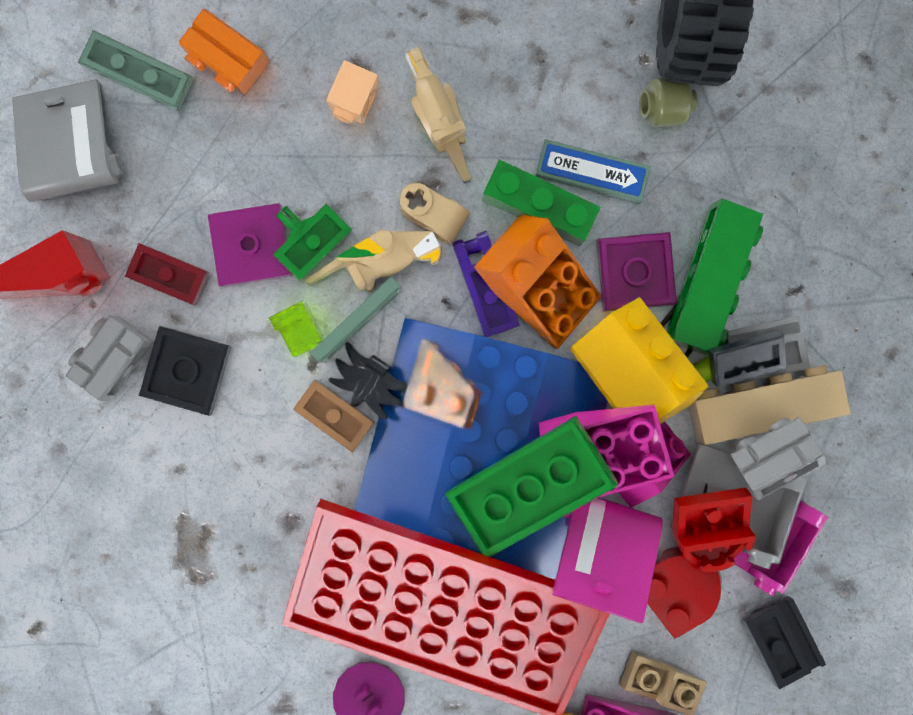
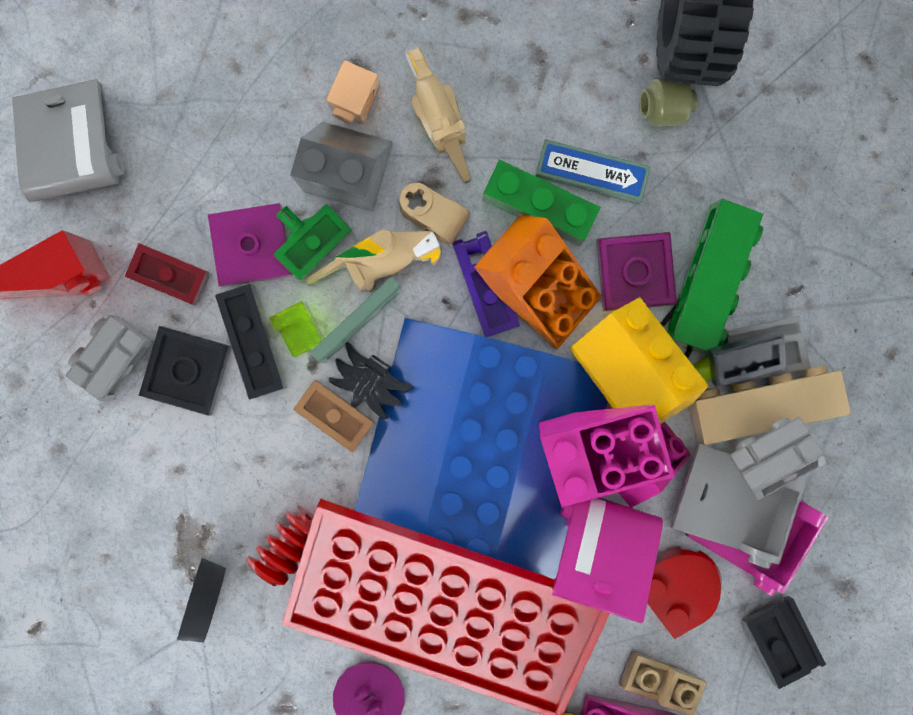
(136, 70): sand green tile -> none
(202, 602): none -> black tyre
(224, 52): orange brick -> none
(250, 341): none -> black plate
(284, 551): none -> red piece
(341, 165): none -> dark grey slope
(440, 388): clear orange wing -> none
(531, 487): green tile -> none
(713, 527): red slope -> none

